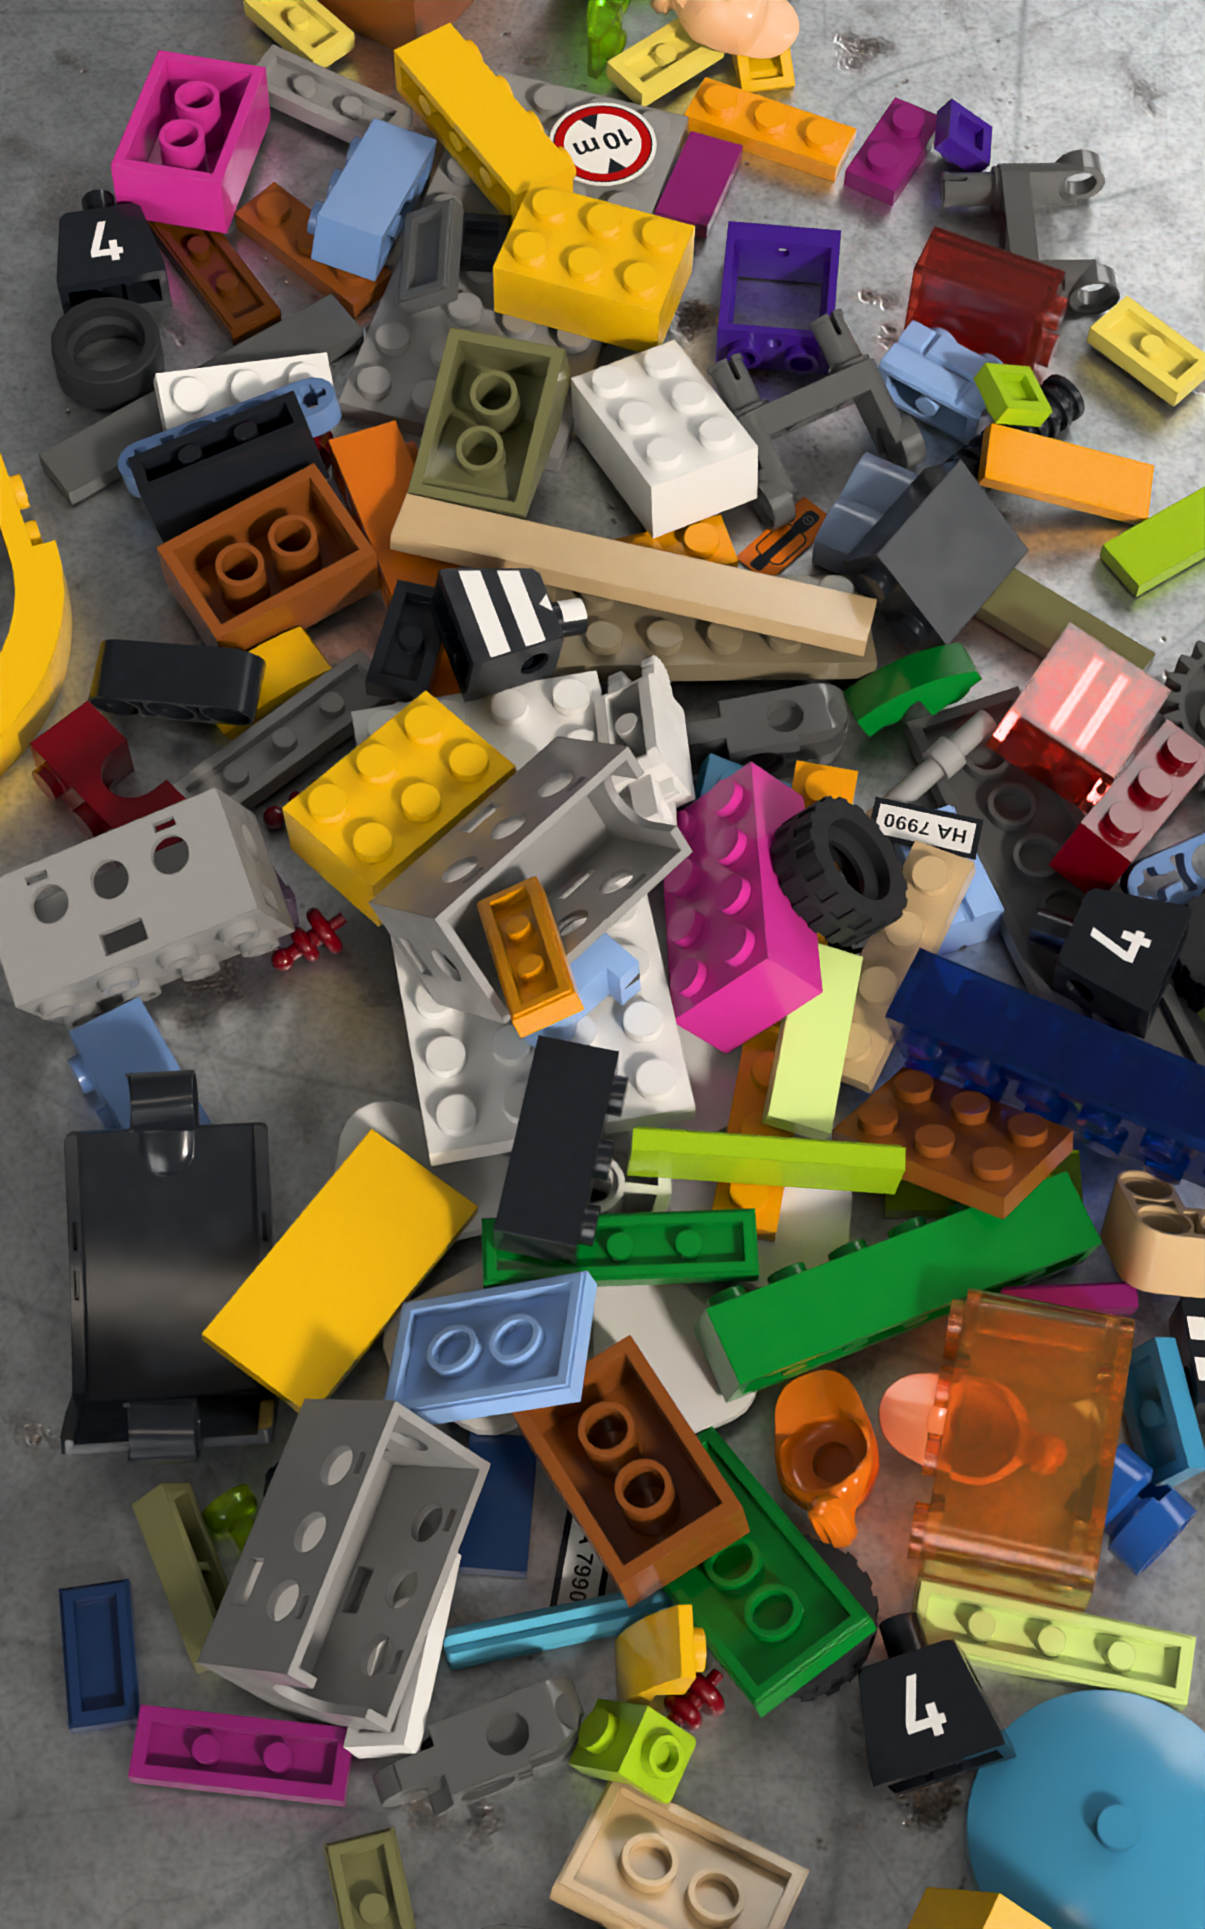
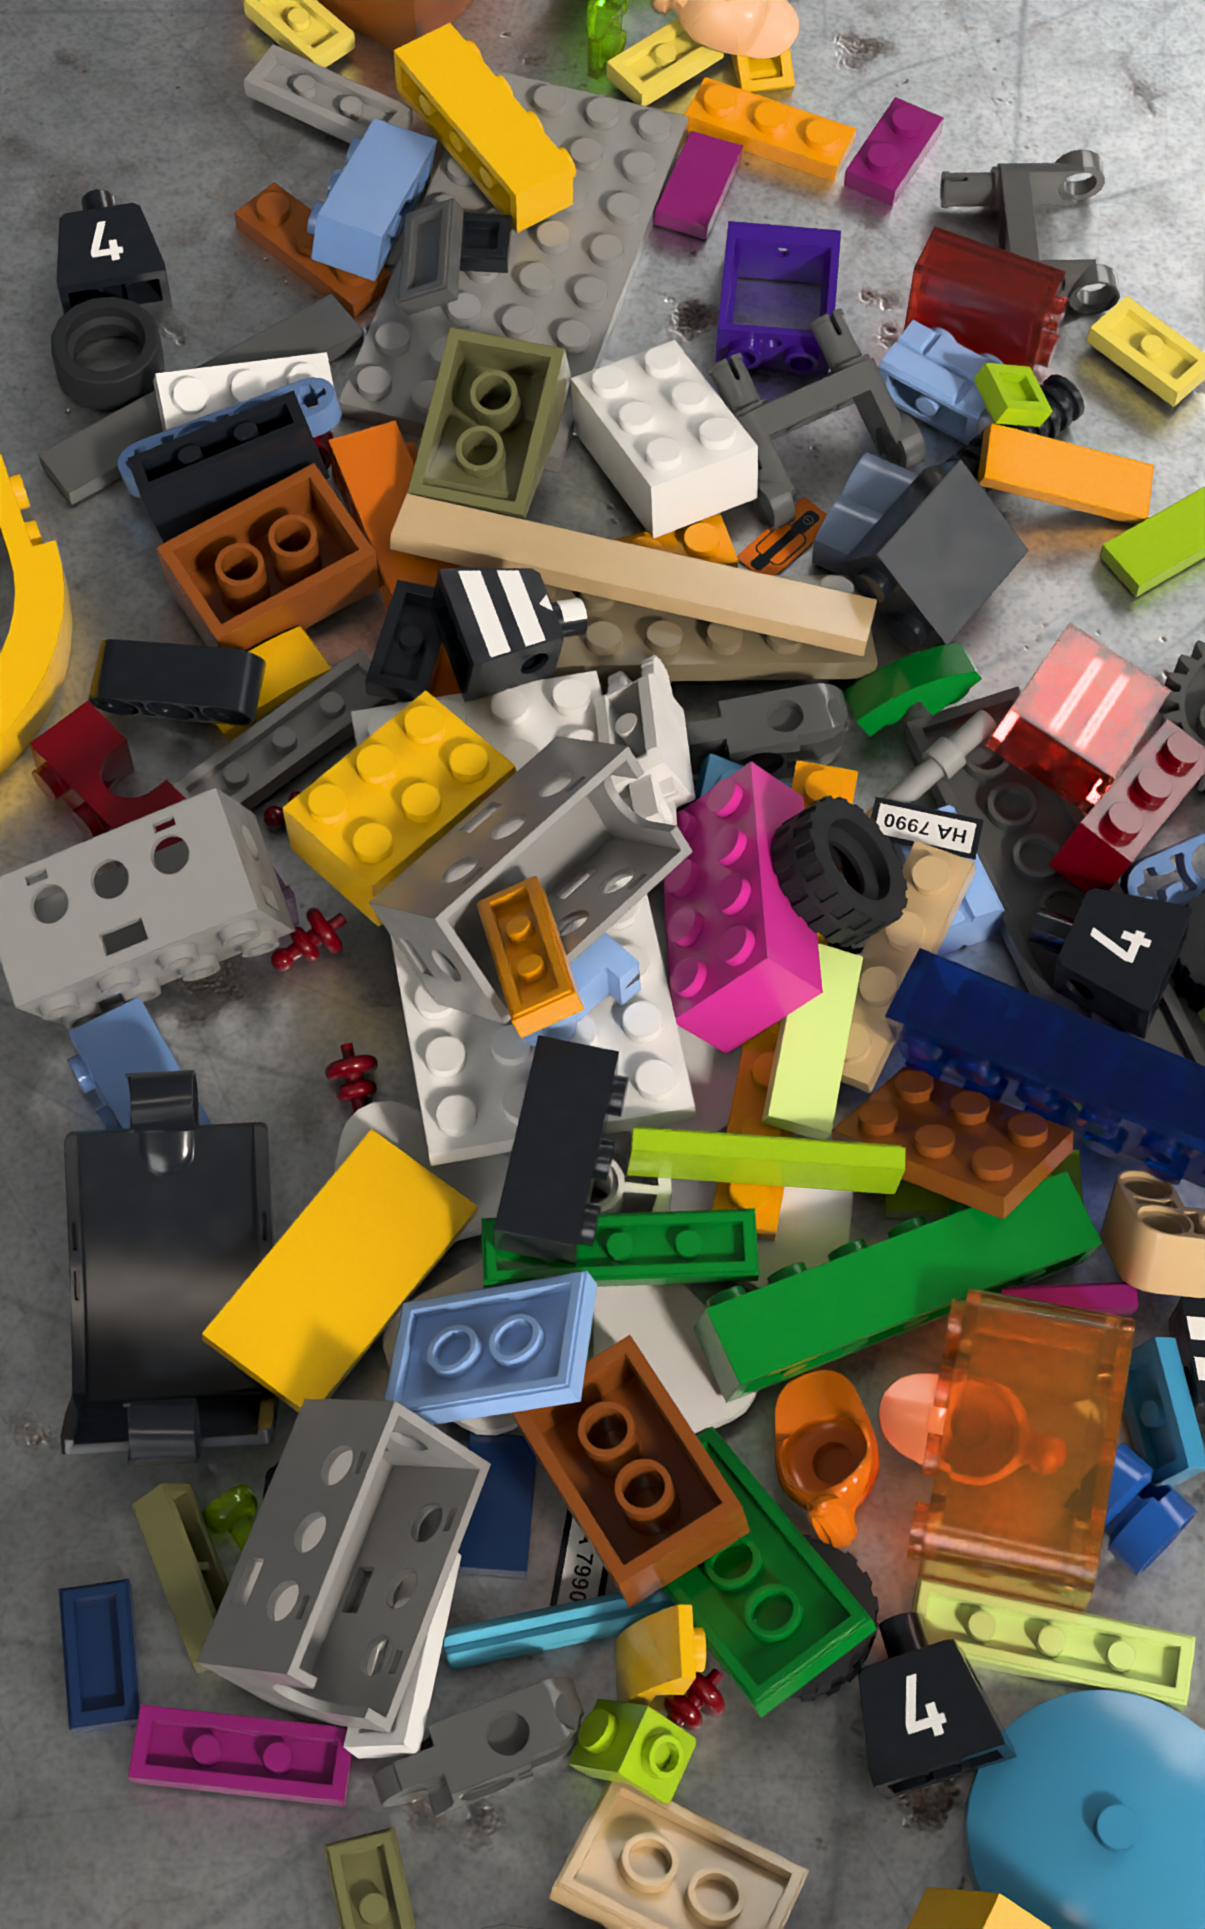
(192, 140): dark pink brick -> none
(218, 279): reddish brown tile -> none
(351, 1071): none -> dark red hair
(593, 268): yellow brick -> none
(606, 142): sticker -> none
(963, 137): dark purple plate -> none
(1038, 616): olive tile -> none

